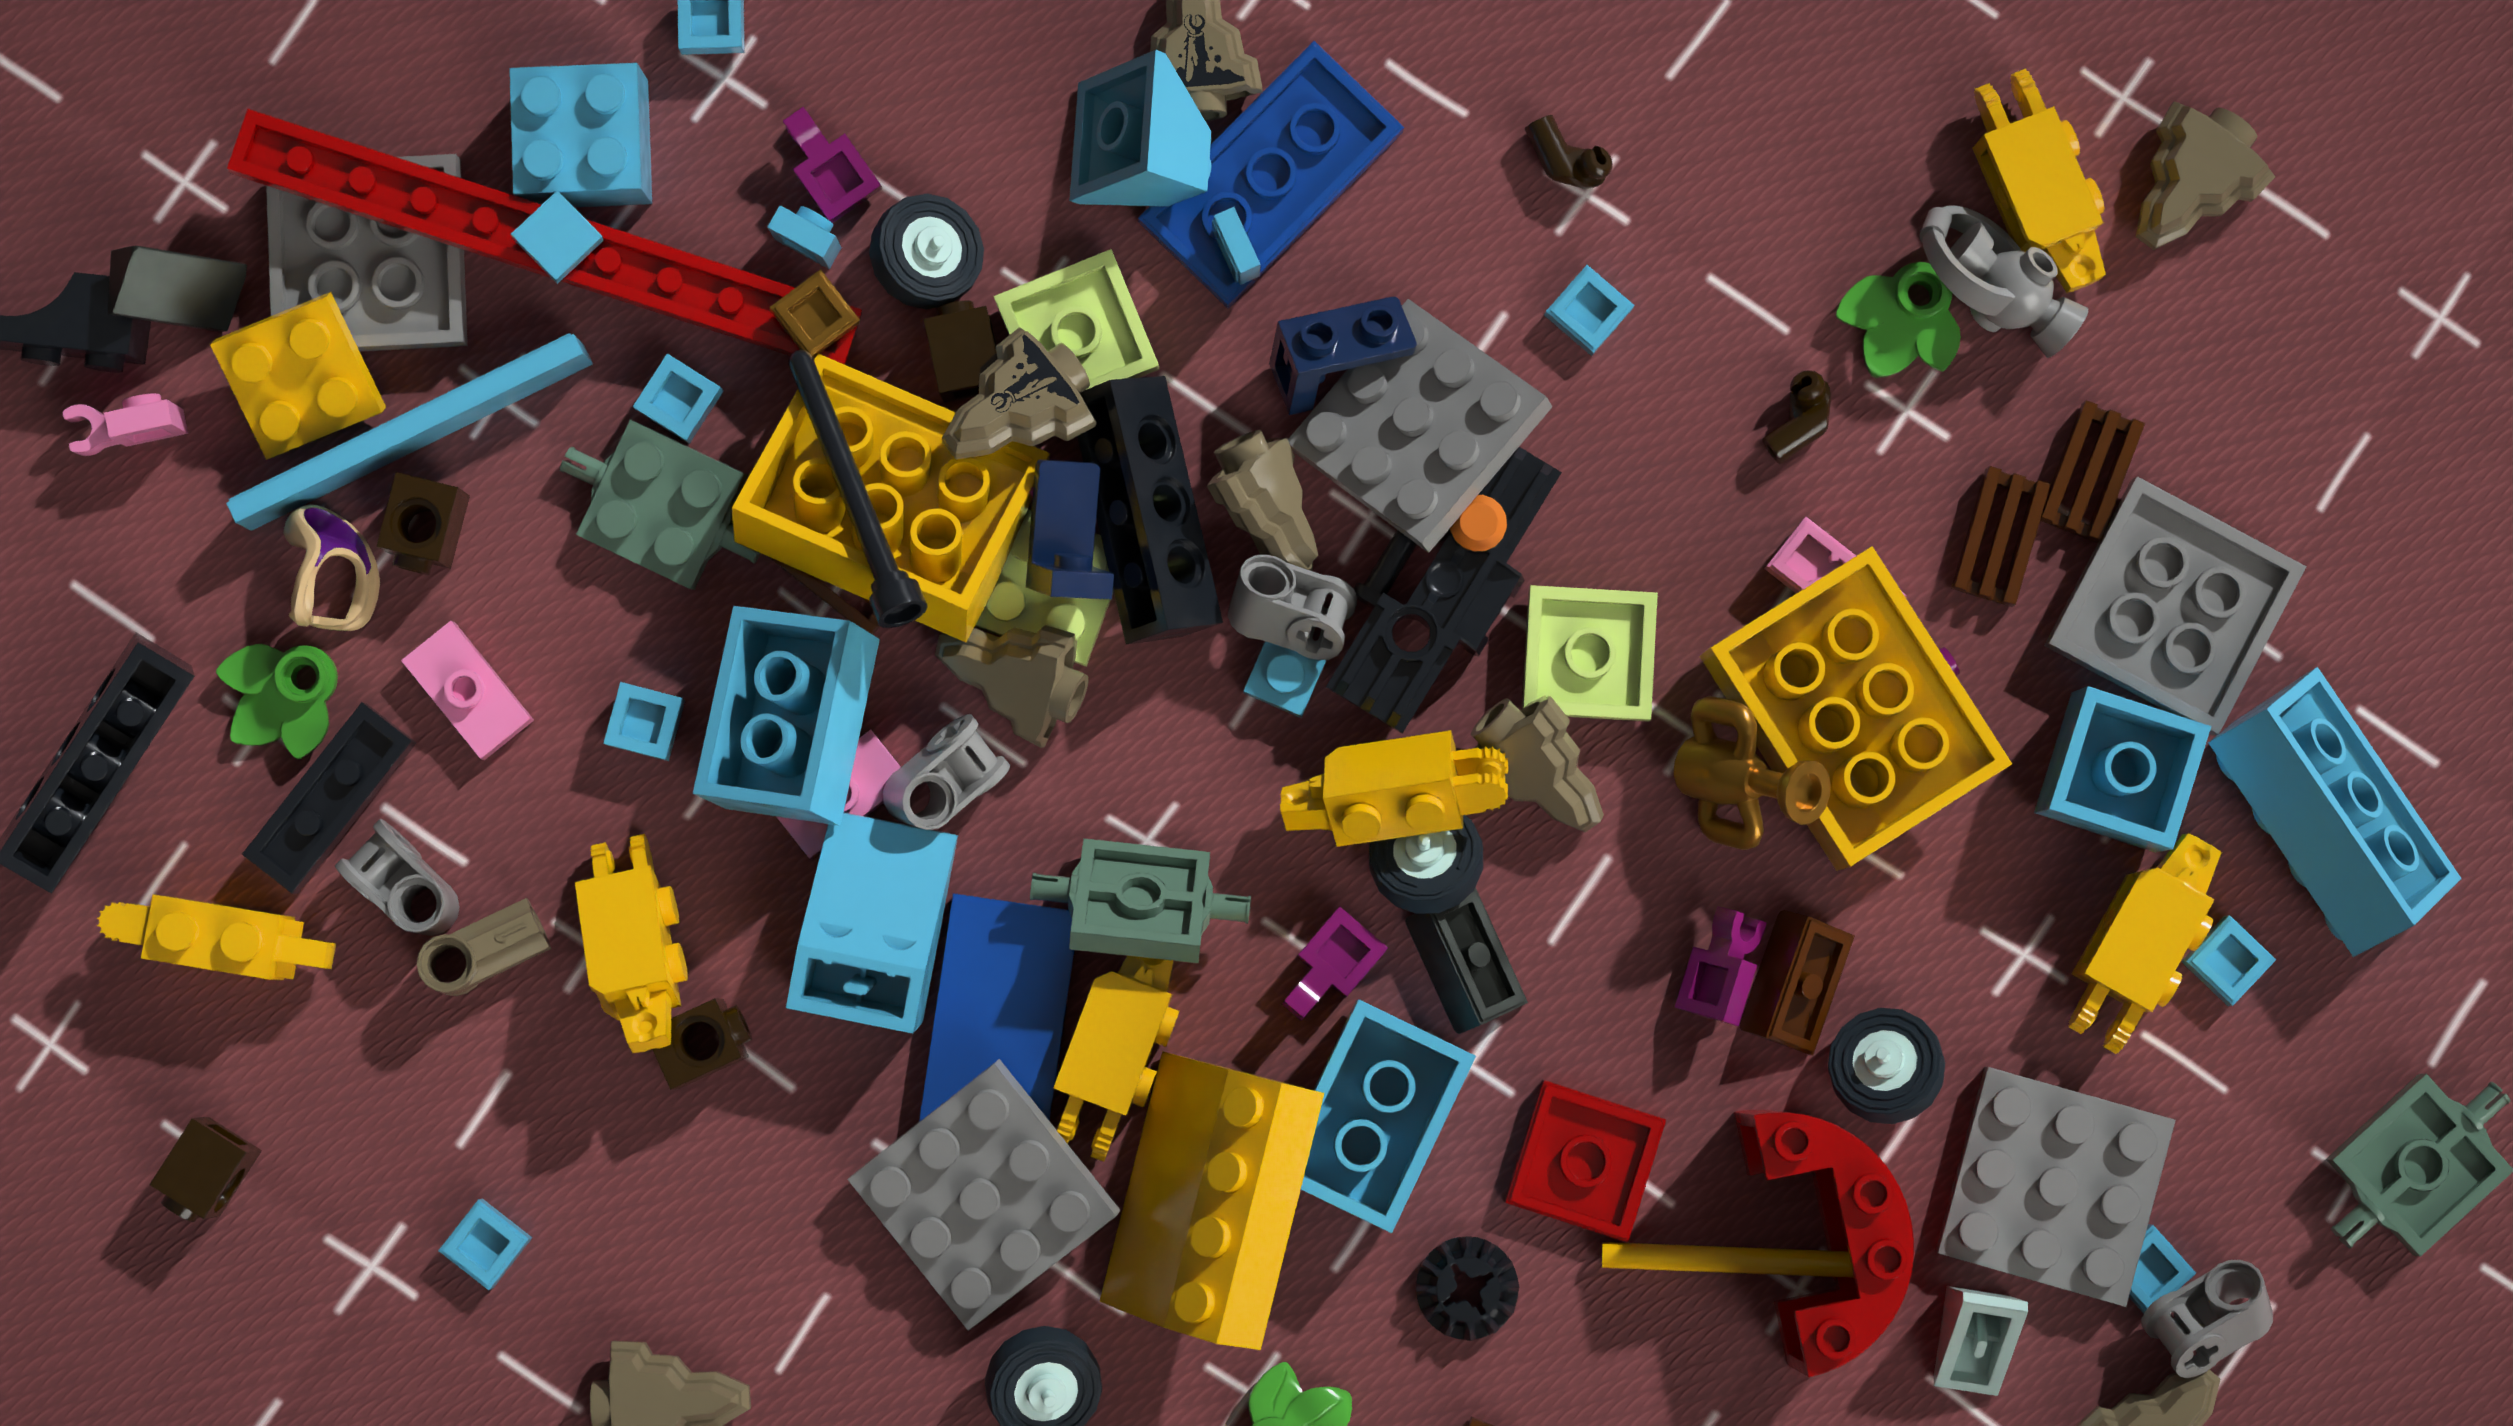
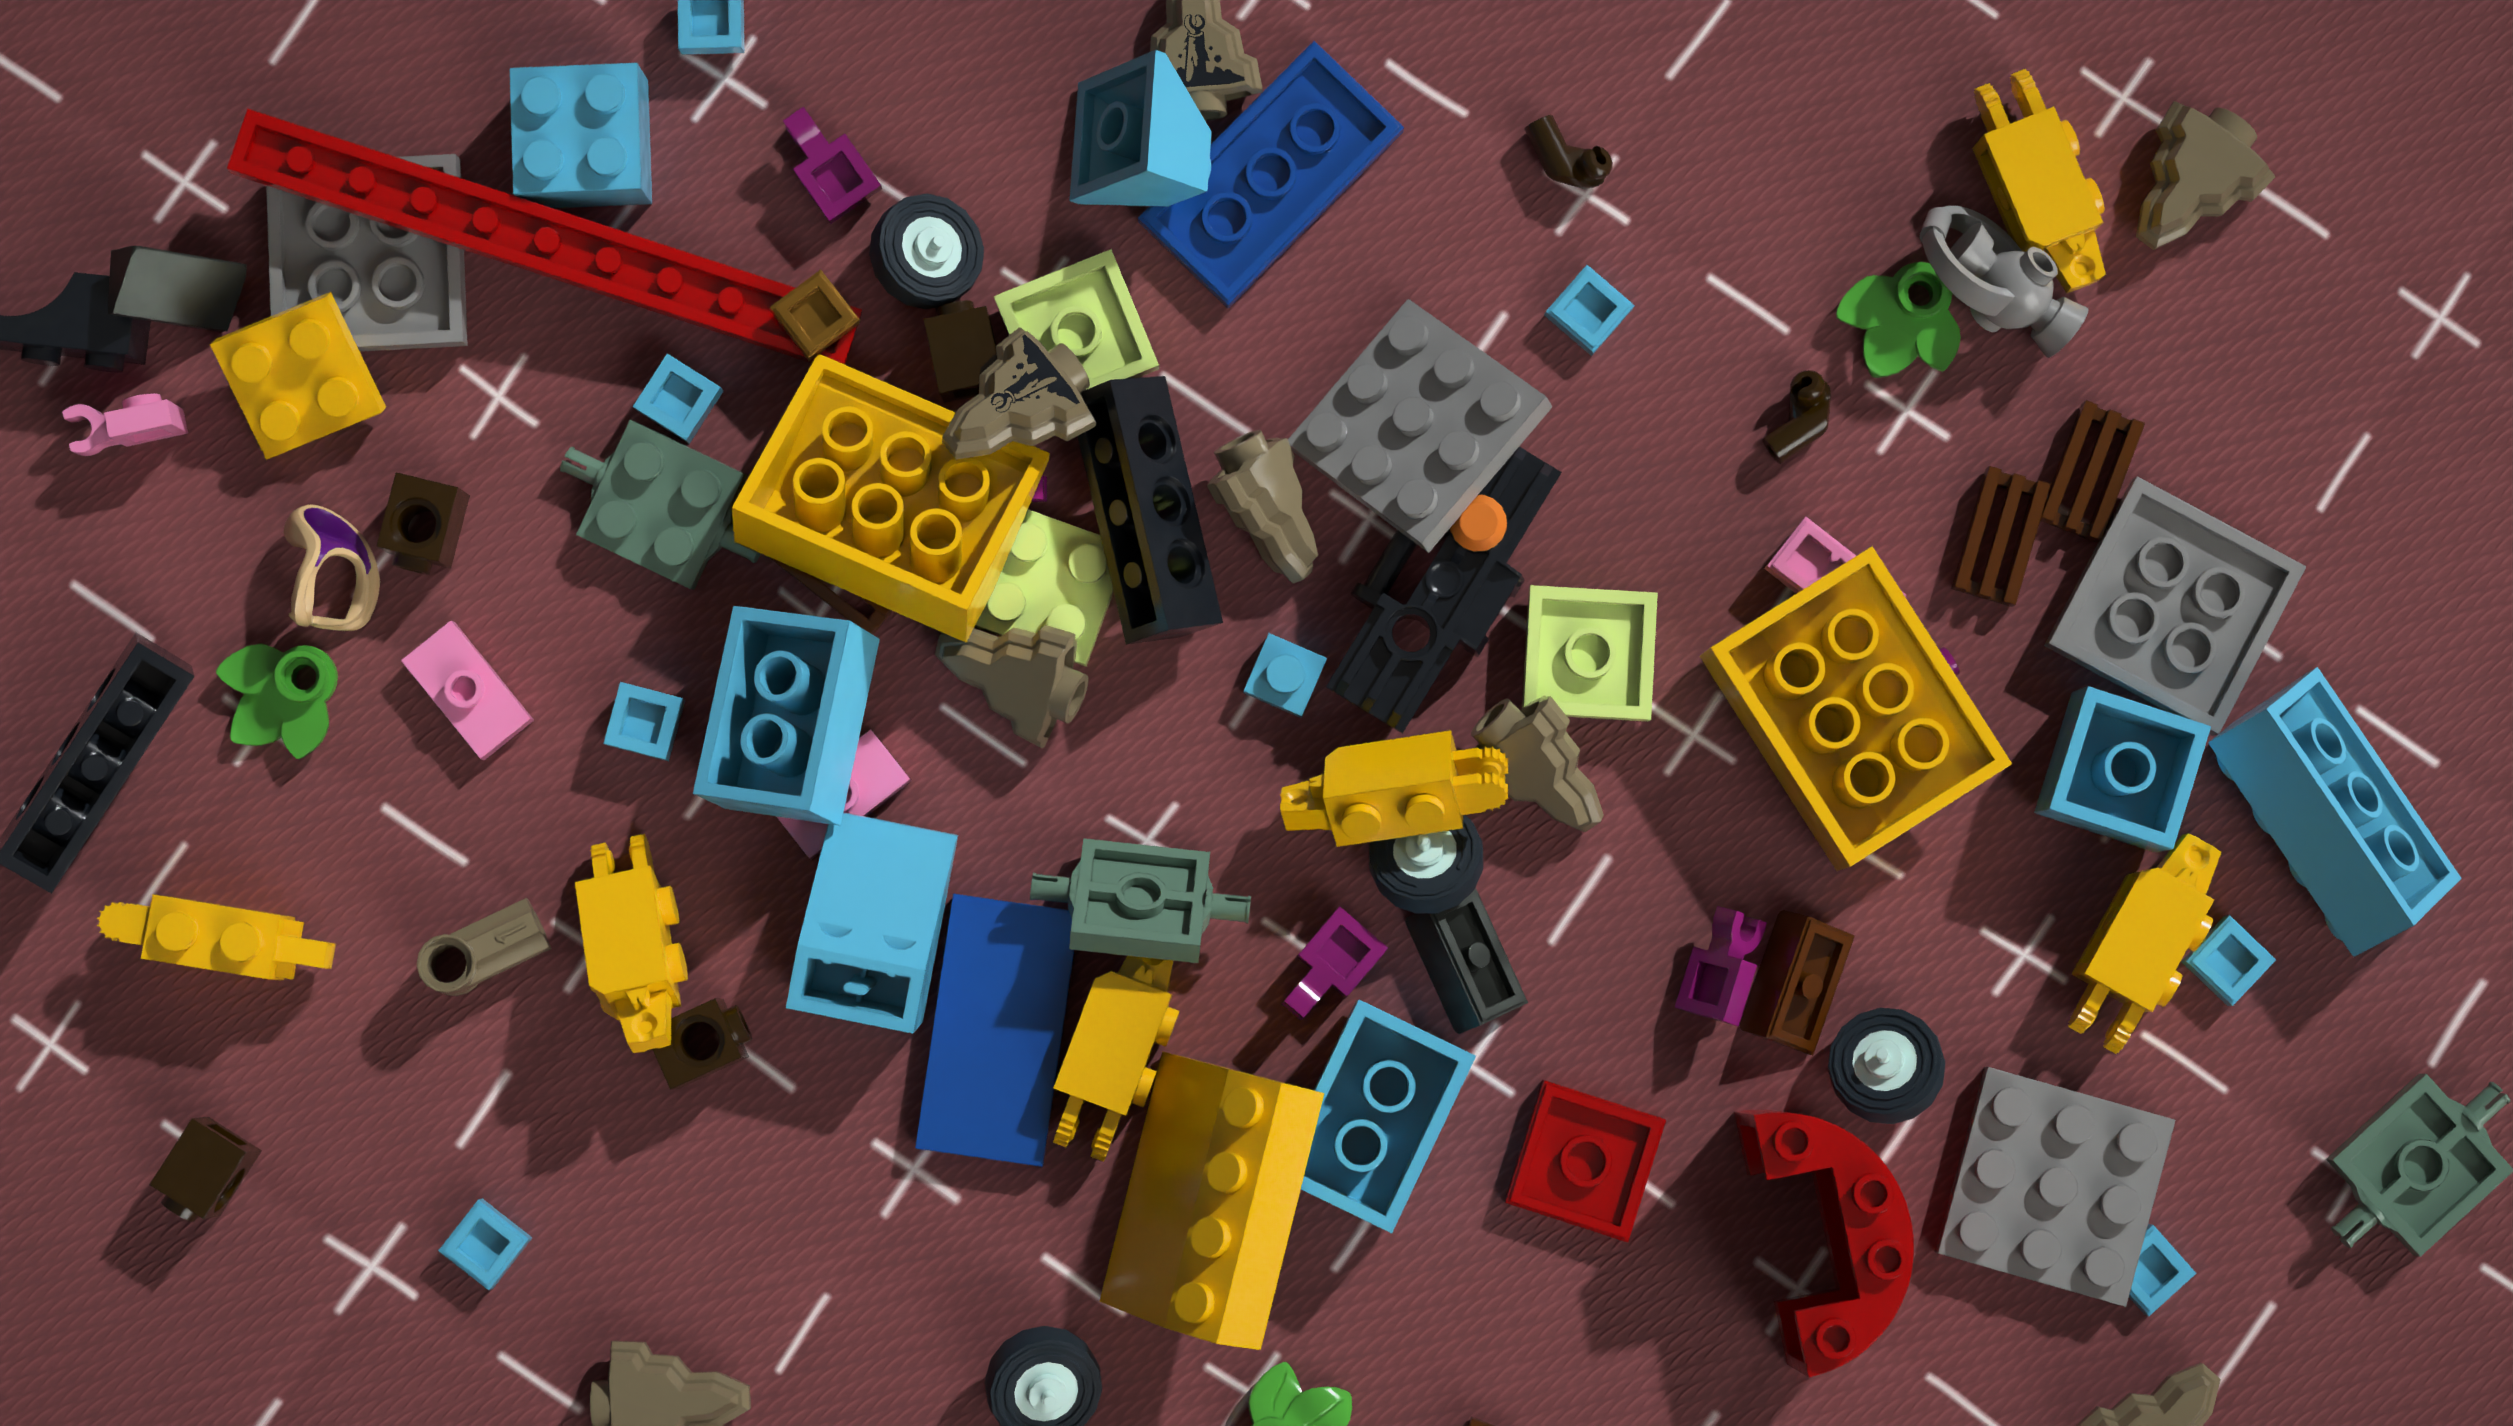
(329, 798): black plate -> none
(392, 873): light grey piece -> none
(409, 432): medium azure tile -> none
(557, 237): medium azure tile -> none
(806, 234): medium azure plate -> none
(895, 596): black piece -> none
(956, 770): light grey piece -> none
(984, 1194): light grey plate -> none
(1065, 532): dark blue bracket -> none
(1235, 246): medium azure tile -> none
(1286, 605): light grey piece -> none
(1333, 342): dark blue bracket -> none
(1436, 1283): black gear -> none
(1726, 1259): yellow bar -> none
(1733, 774): pearl gold piece -> none
(1977, 1339): light aqua slope -> none
(2207, 1320): light grey piece -> none

